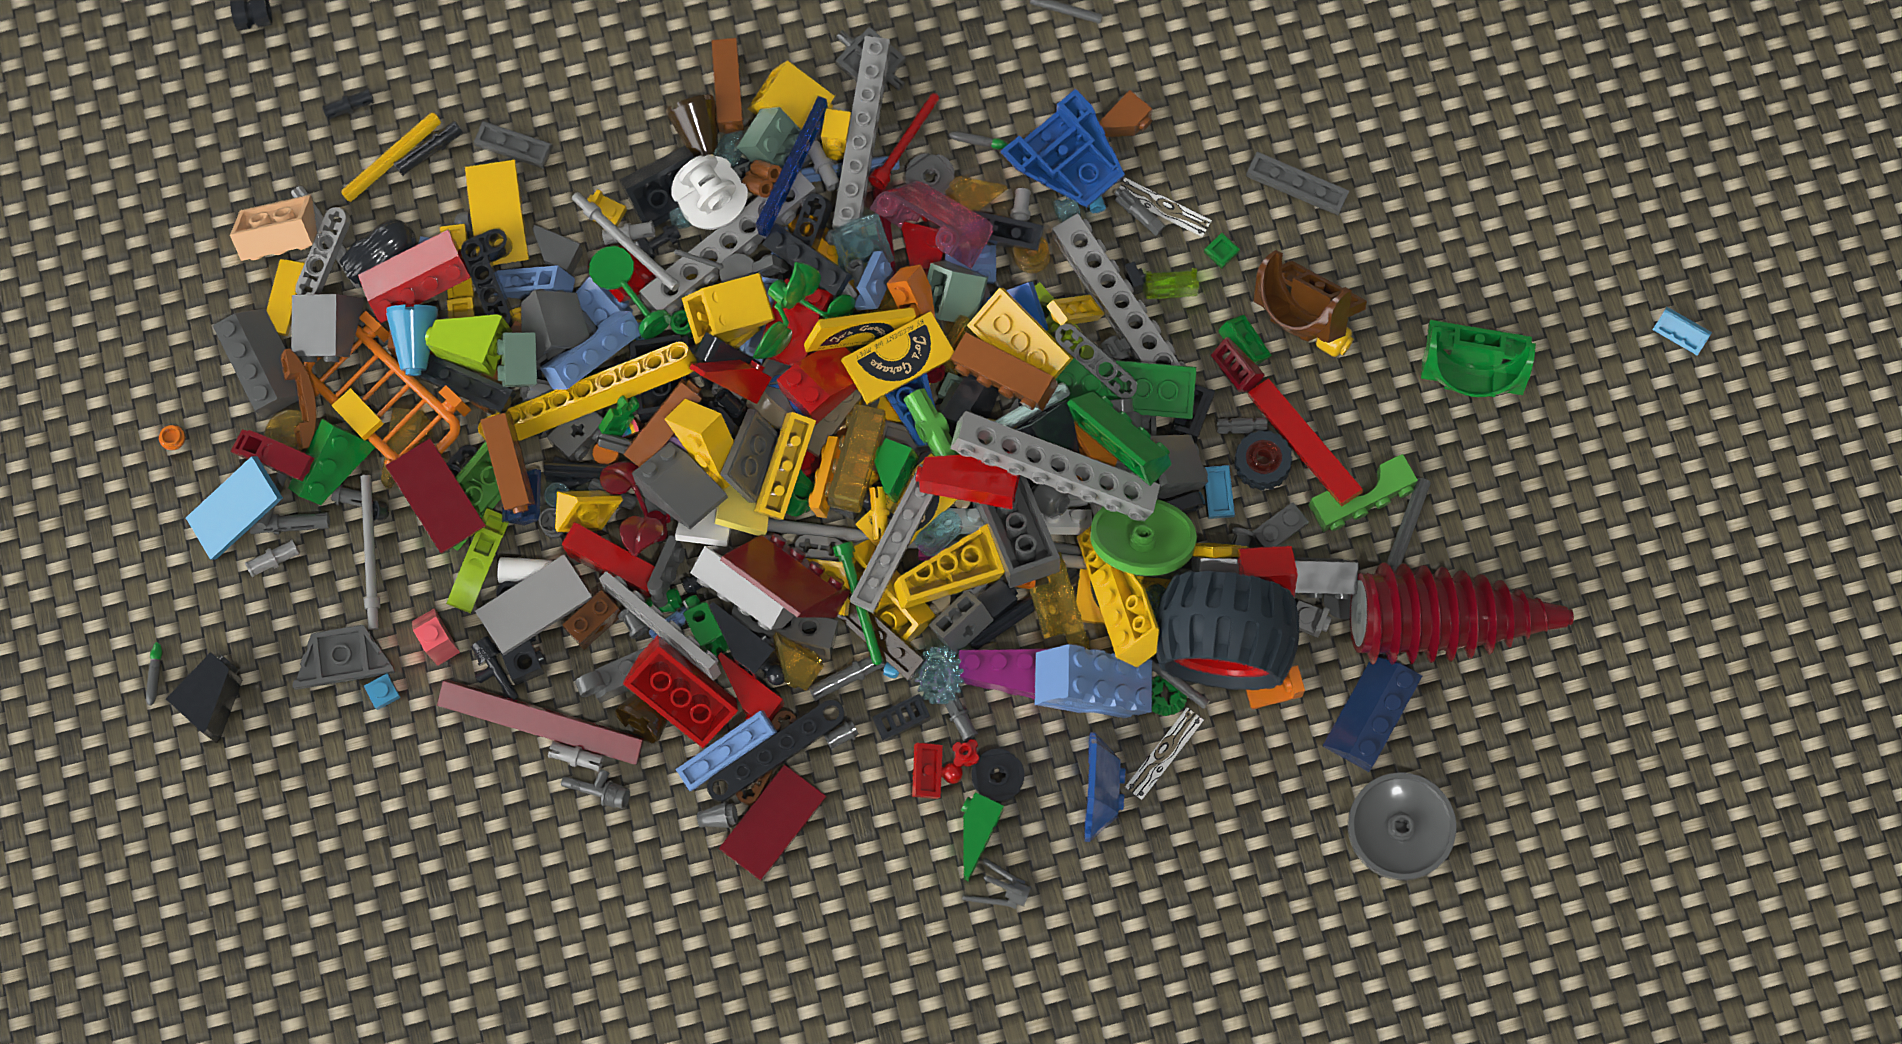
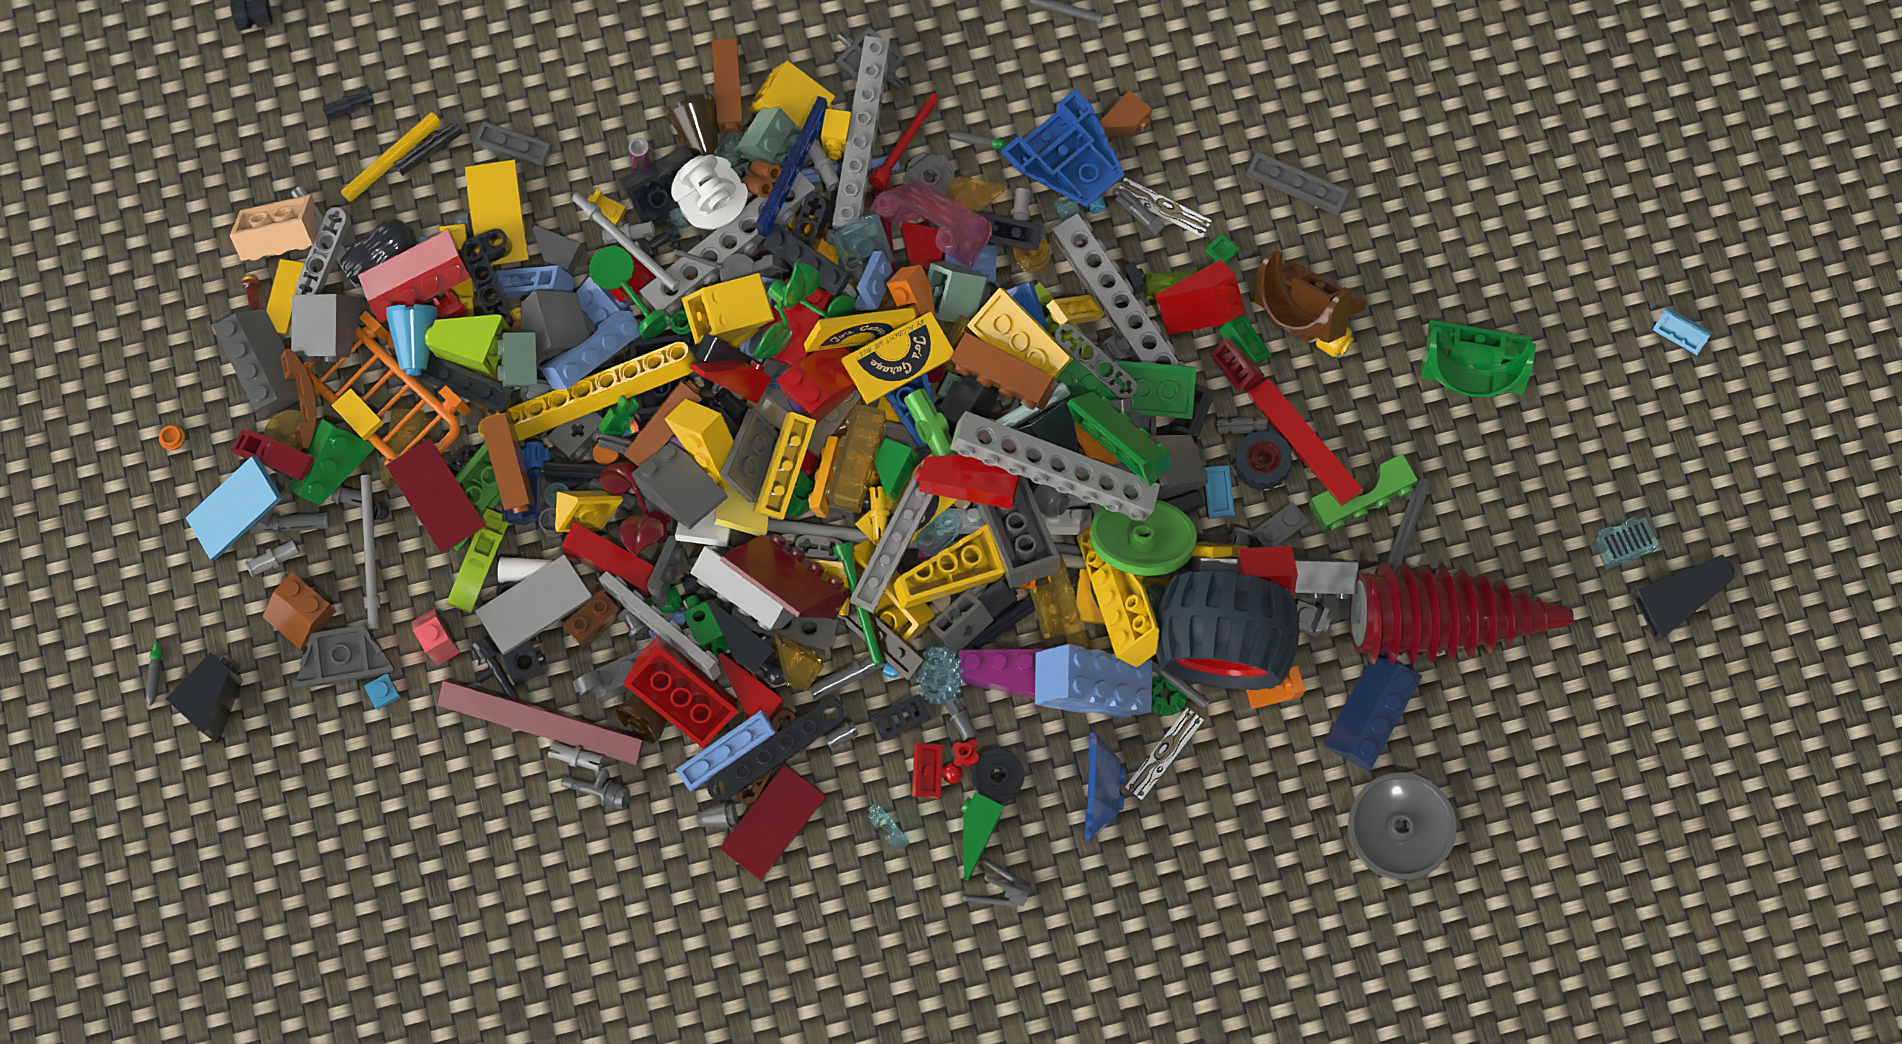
(250, 284): none -> clear red piece
(297, 610): none -> dark orange slope
(449, 306): none -> red tile
(535, 456): none -> blue gear
(639, 150): none -> piece
(894, 835): none -> clear light blue plate
(1201, 300): none -> red slope
(1625, 543): none -> clear light blue brick
(1679, 596): none -> black slope

